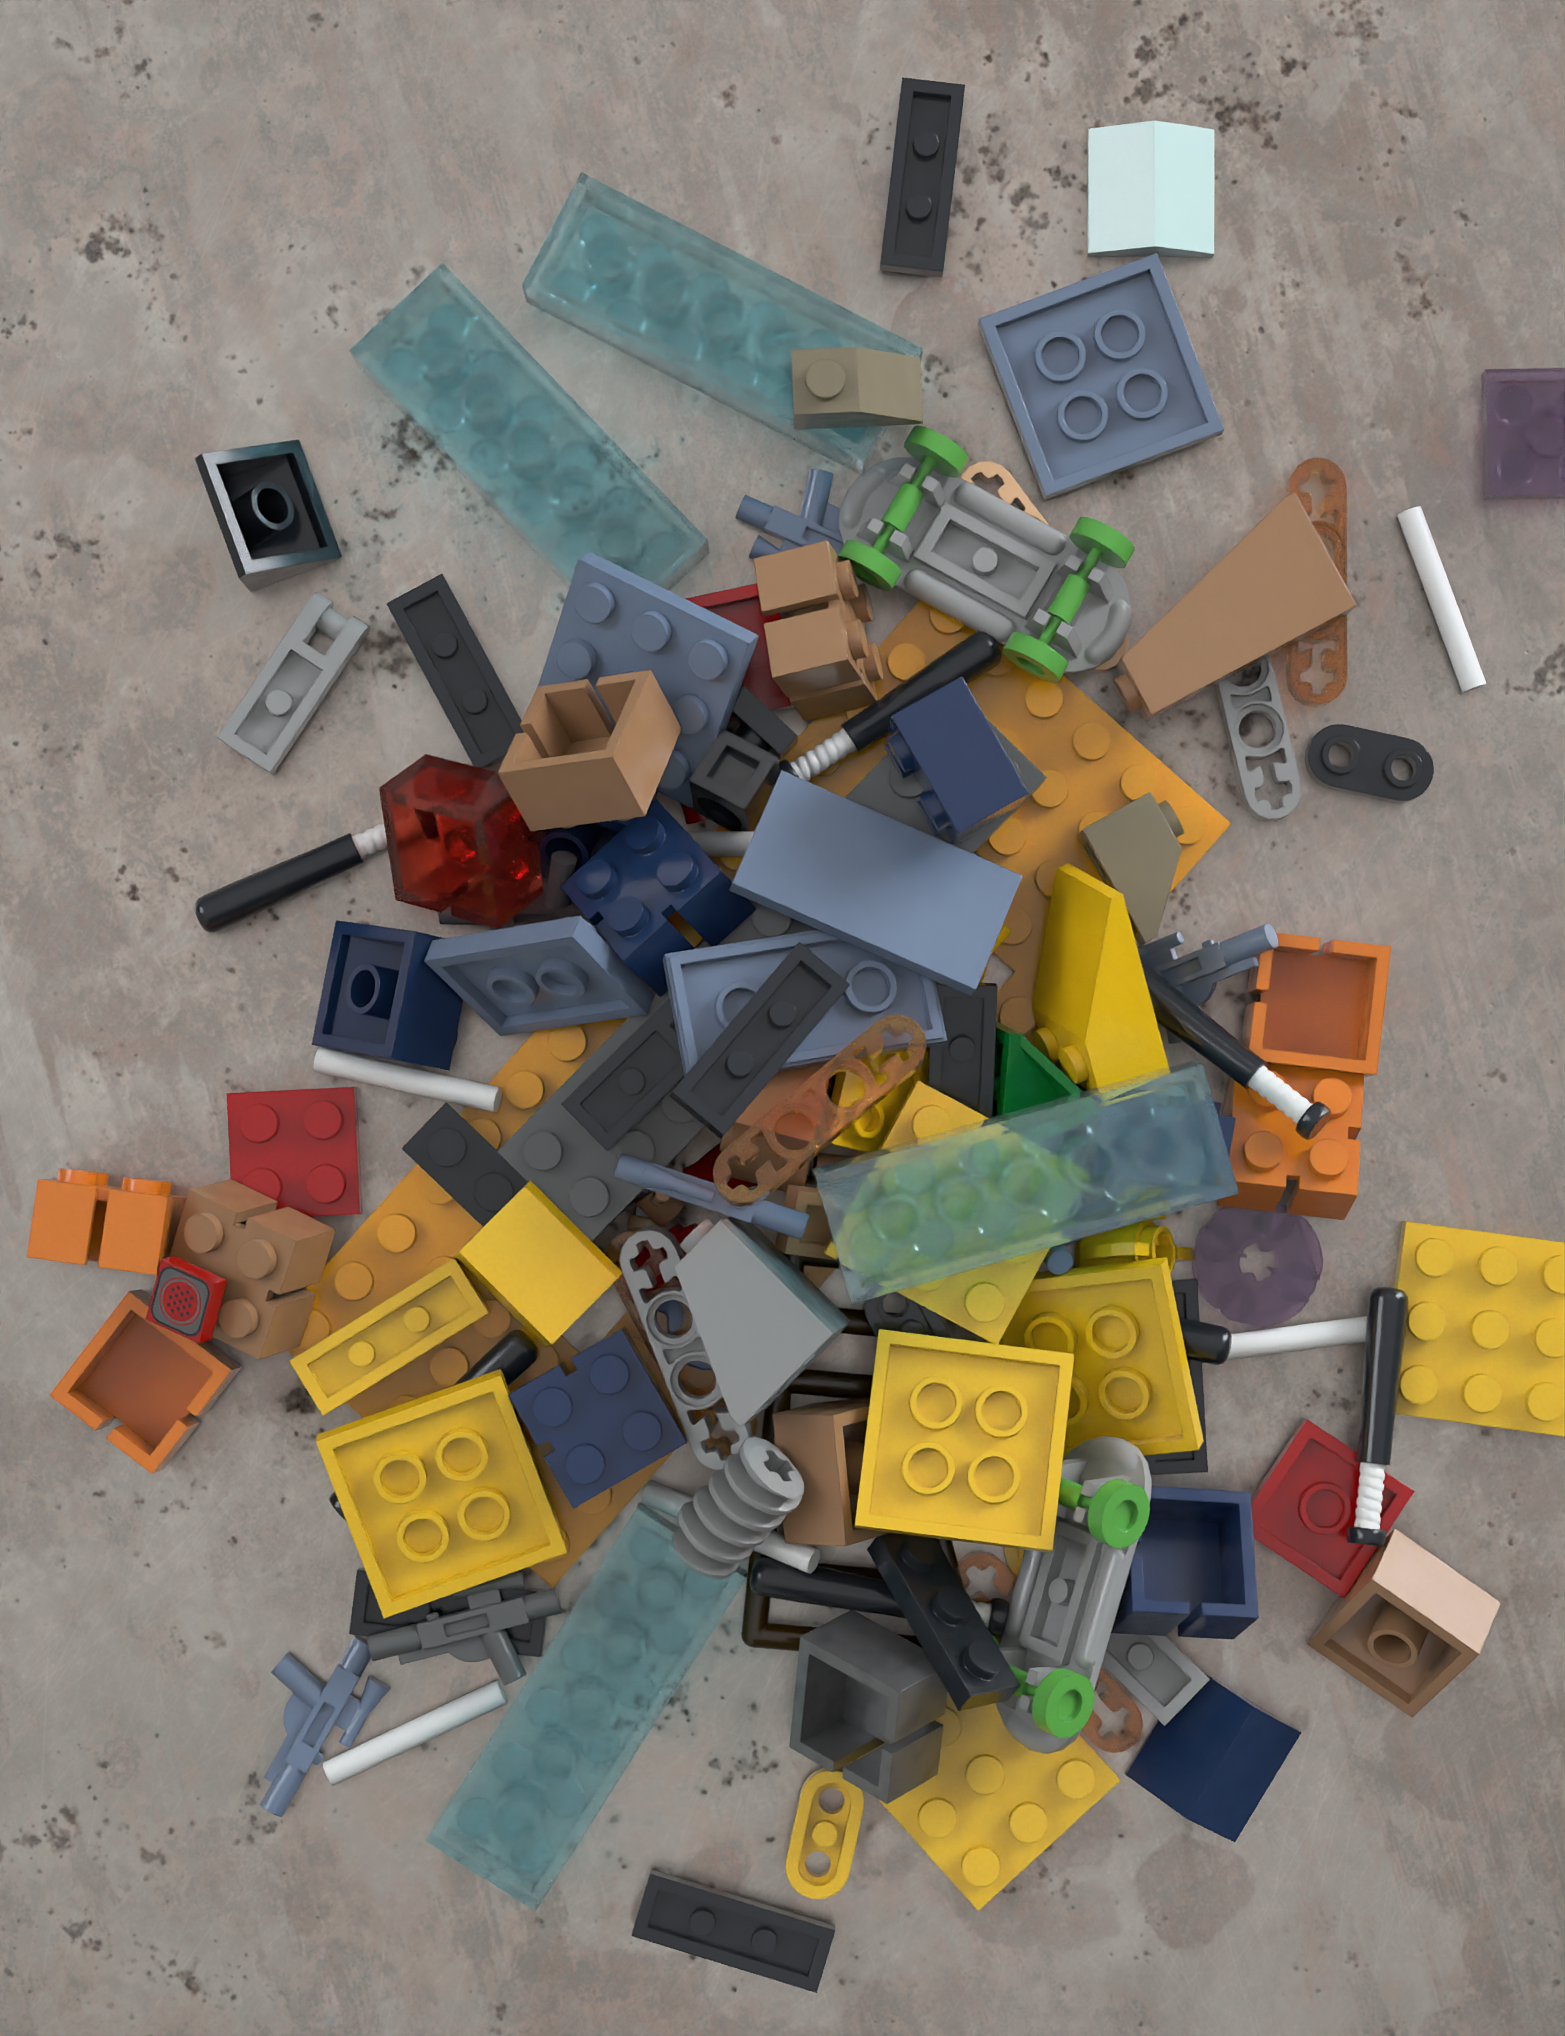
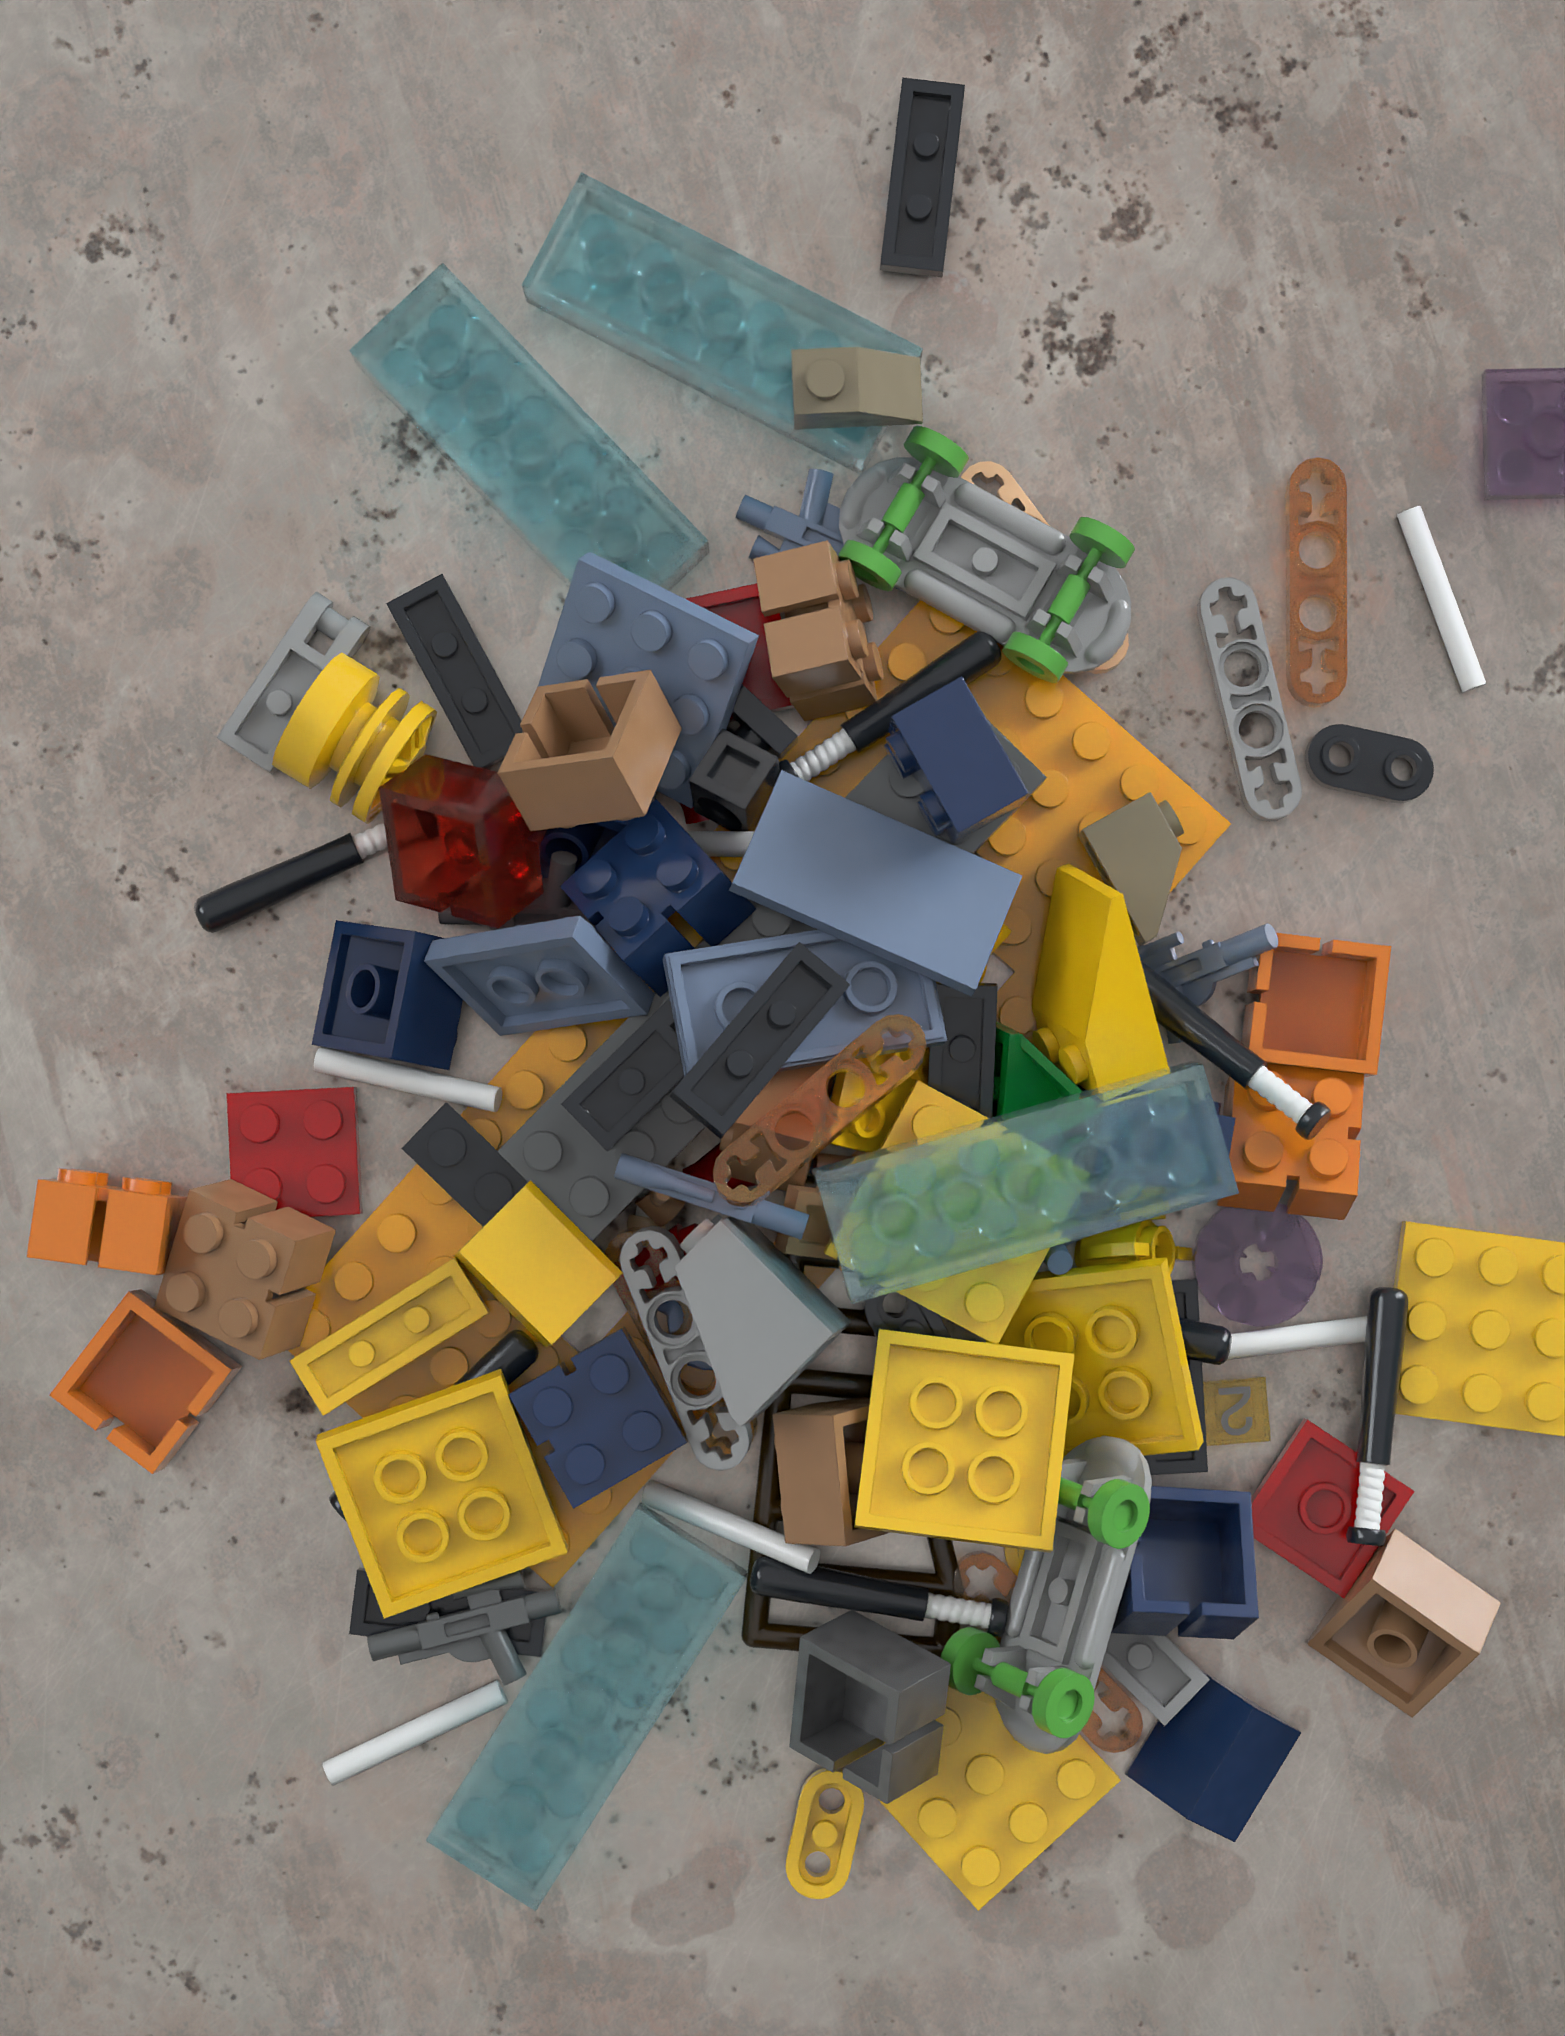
(186, 1299): red tile -> none
(268, 511): black slope -> none
(313, 1713): sand blue piece -> none
(346, 733): none -> yellow wheel
(733, 1931): black plate -> none
(737, 1508): light grey piece -> none
(944, 1620): black plate -> none
(1100, 376): sand blue plate -> none
(1150, 190): light aqua slope -> none
(1236, 1410): none -> clear yellow tile
(1246, 608): medium nougat slope -> none

